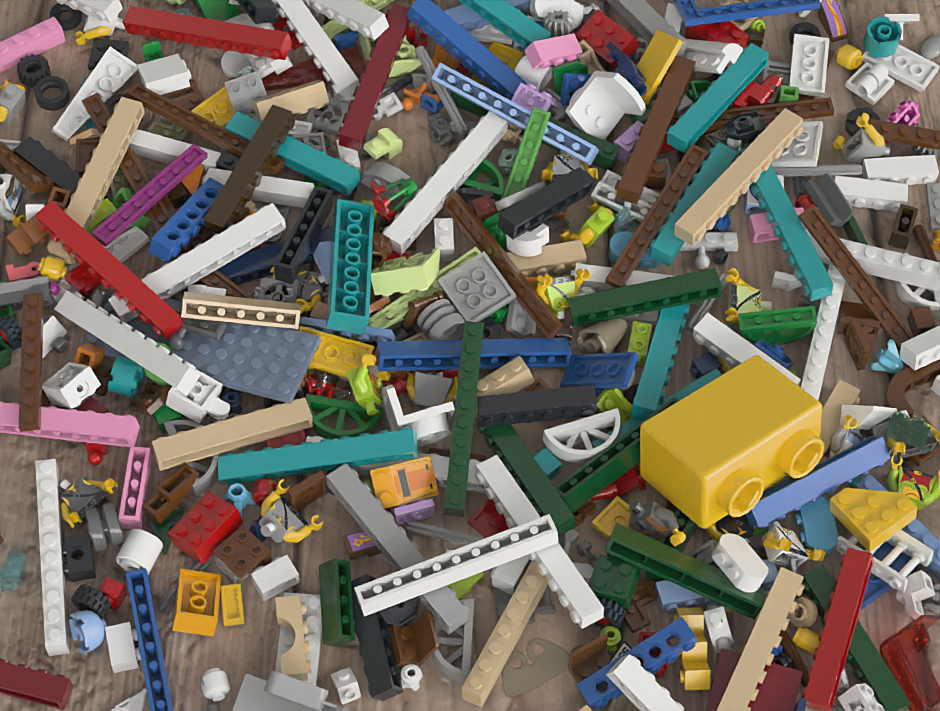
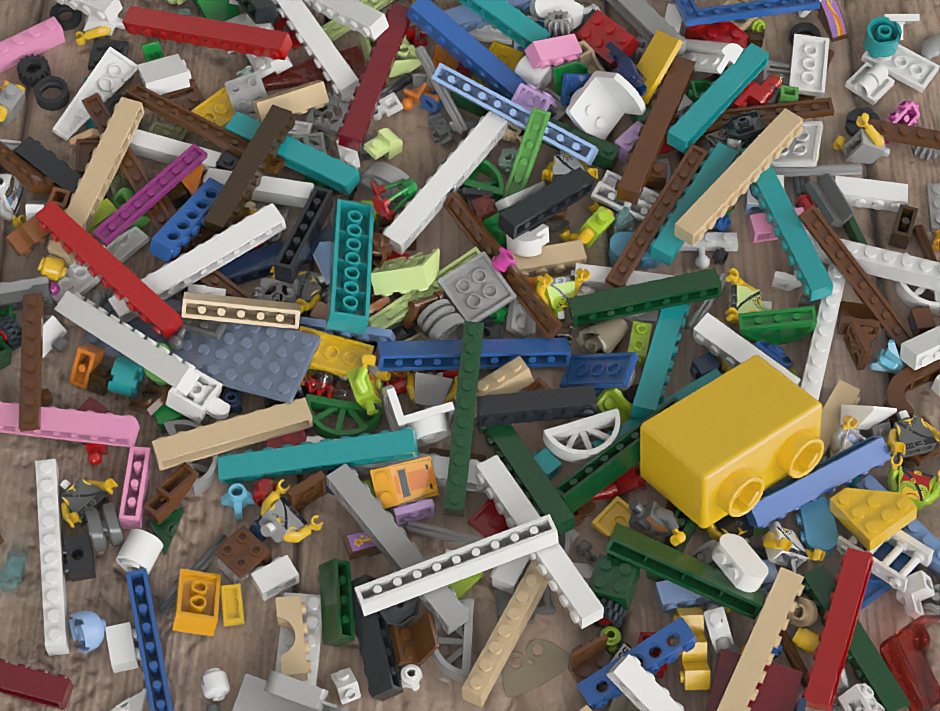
(23, 272): coral leg -> none
(71, 385): white brick -> none
(82, 281): red bracket -> none
(90, 599): black tyre -> none
(114, 592): red brick -> none
(205, 527): red brick -> none
(234, 62): white tile -> none
(346, 40): blue bracket -> none
(444, 238): white brick -> none
(503, 260): none -> dark pink brick
(636, 617): reddish brown plate -> none
(784, 661): black plate -> none
(849, 57): yellow head -> none
(902, 170): white brick -> none
(907, 431): clear green bracket -> none

